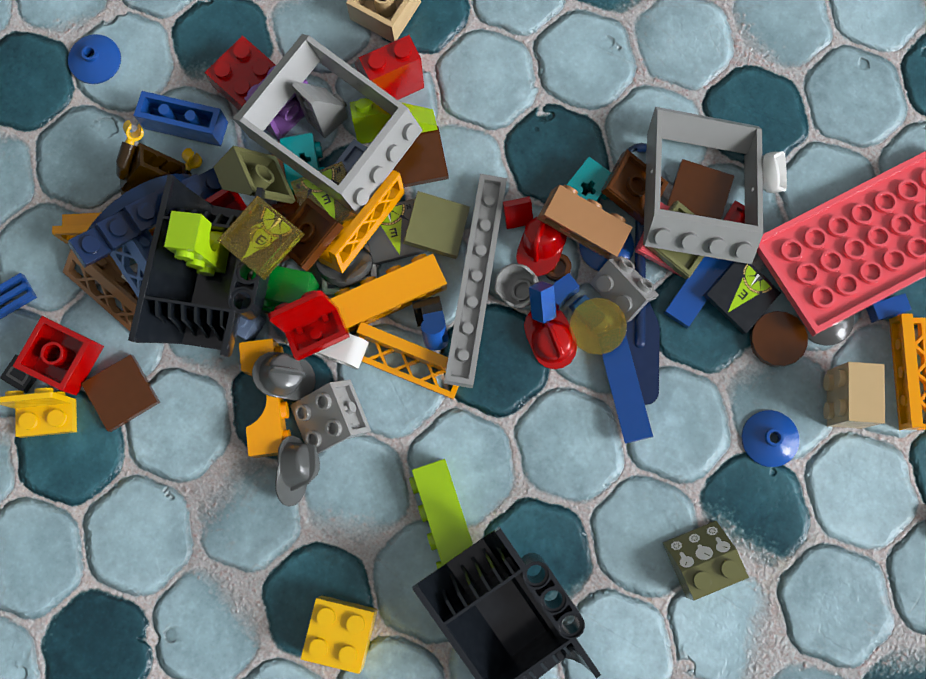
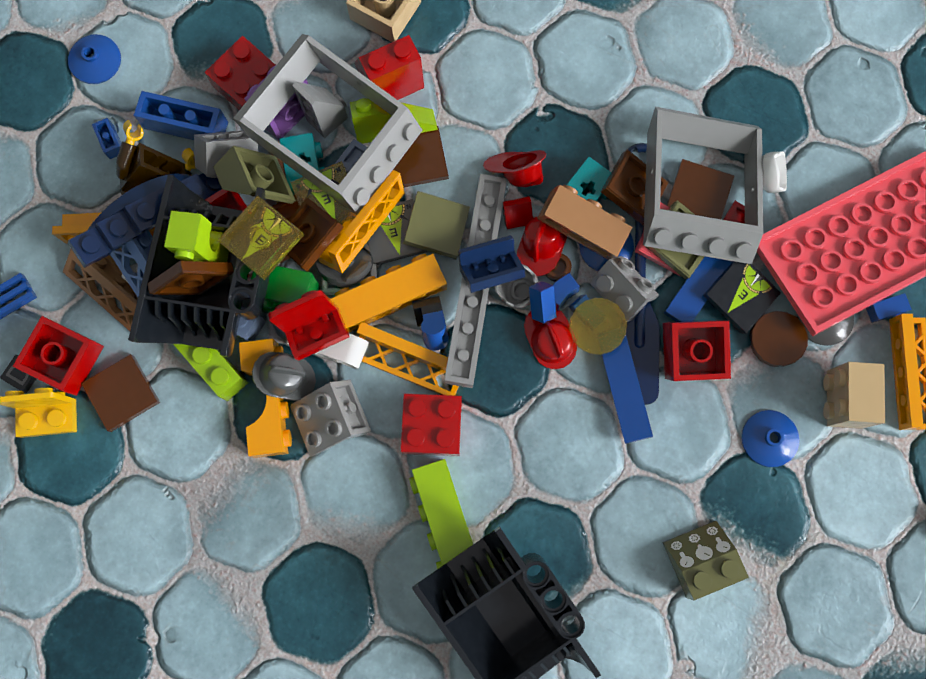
(107, 137): none -> blue piece
(190, 278): none -> reddish brown tile
(213, 146): none -> light grey brick
(214, 369): none -> lime arch
(295, 469): dark grey piece -> none
(339, 634): yellow brick -> none
(431, 425): none -> red brick
(490, 264): none -> dark blue bracket
(519, 168): none -> red piece
(697, 350): none -> red brick

